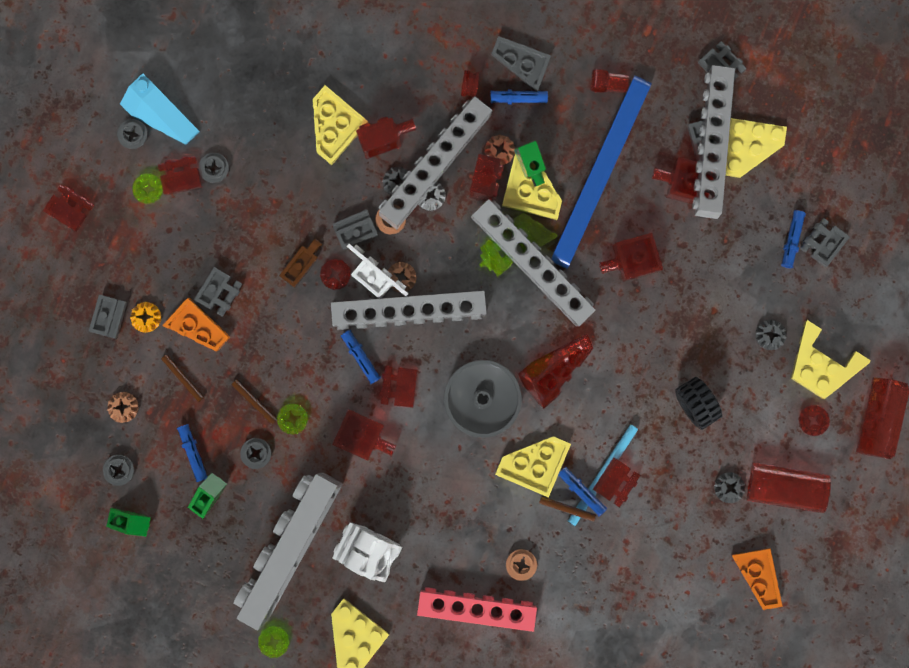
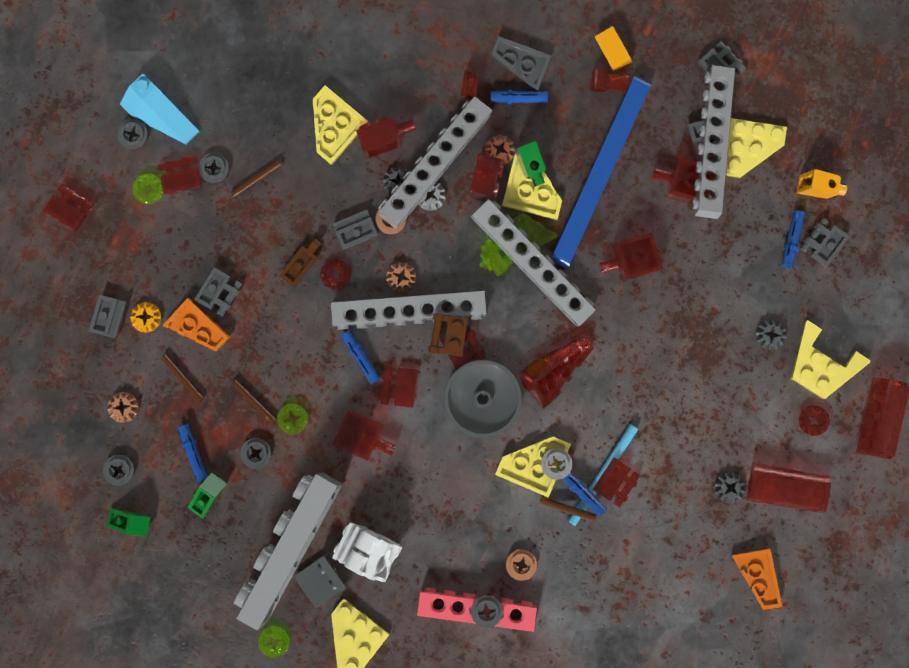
(256, 178): none -> reddish brown bar
(320, 581): none -> dark grey bracket
(372, 277): white bracket -> none
(454, 334): none -> reddish brown plate
(459, 361): none -> clear red plate
(494, 616): none -> dark grey gear
(560, 455): none -> light grey gear
(613, 48): none -> light orange hinge
(698, 403): black tyre -> none
(820, 184): none -> light orange torso

